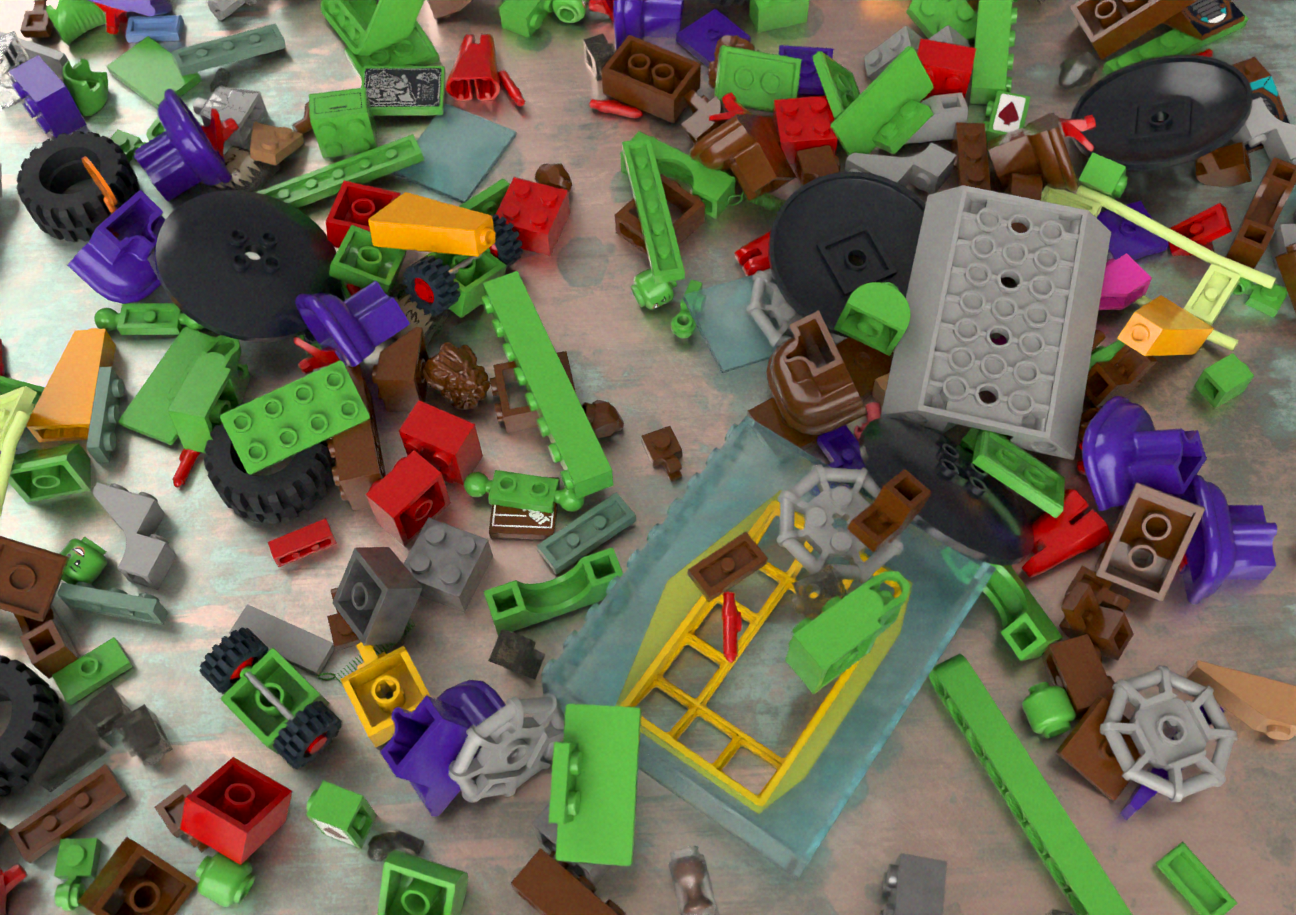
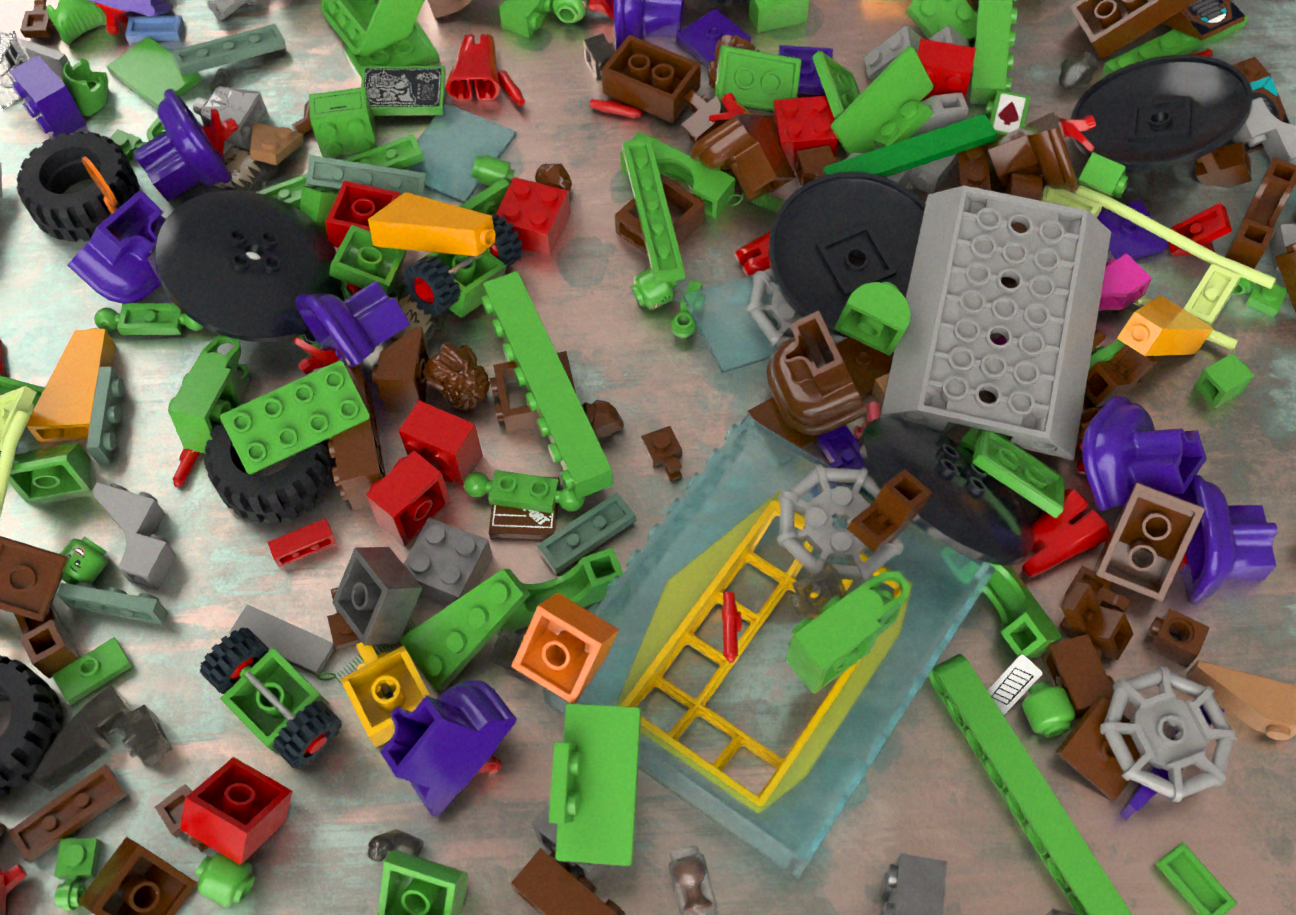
(149, 408): bright green bracket -> none
(317, 204): none -> bright green brick
(331, 173): none -> sand green plate
(341, 814): bright green brick -> none
(461, 630): none -> bright green wing
(491, 170): none -> bright green brick
(511, 747): light grey plate -> none
(564, 647): none -> orange slope
(727, 566): reddish brown plate -> none
(920, 149): none -> green tile
(1014, 683): none -> white sticker
(1189, 631): none -> reddish brown brick

